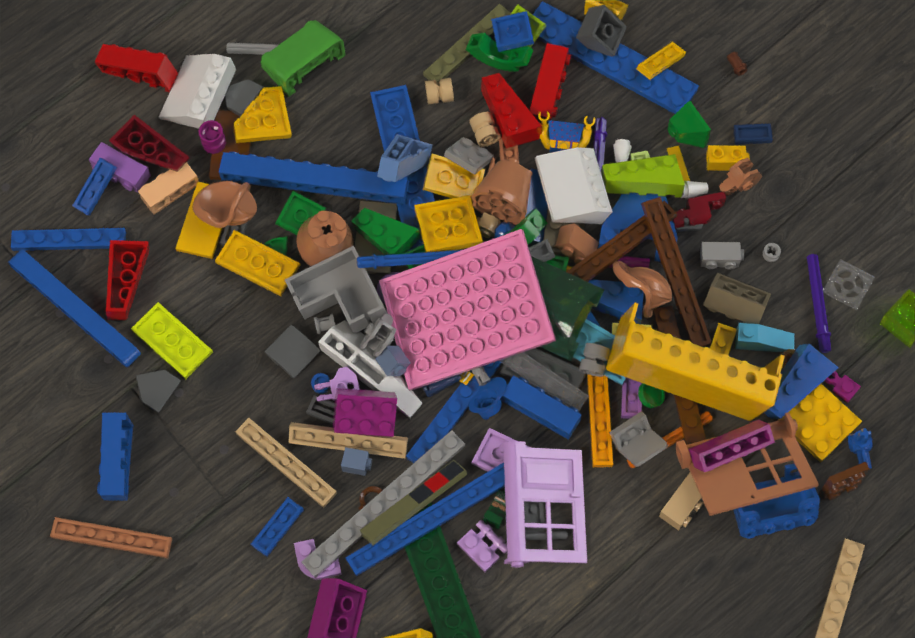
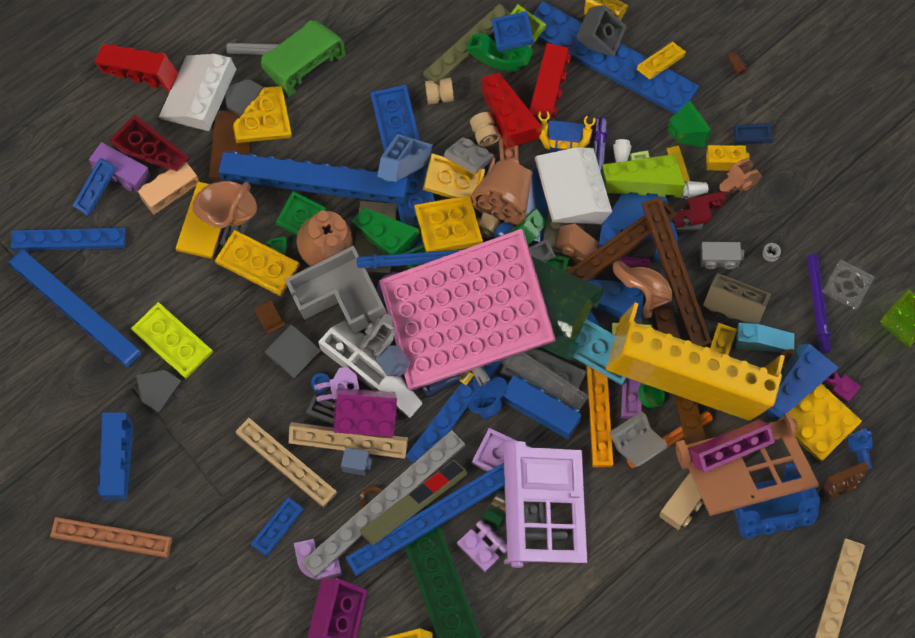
(124, 273): red wedge -> none
(212, 137): magenta wheel -> none
(269, 316): none -> reddish brown bracket
(324, 323): light grey bush -> none
(594, 359): light grey wheel -> none

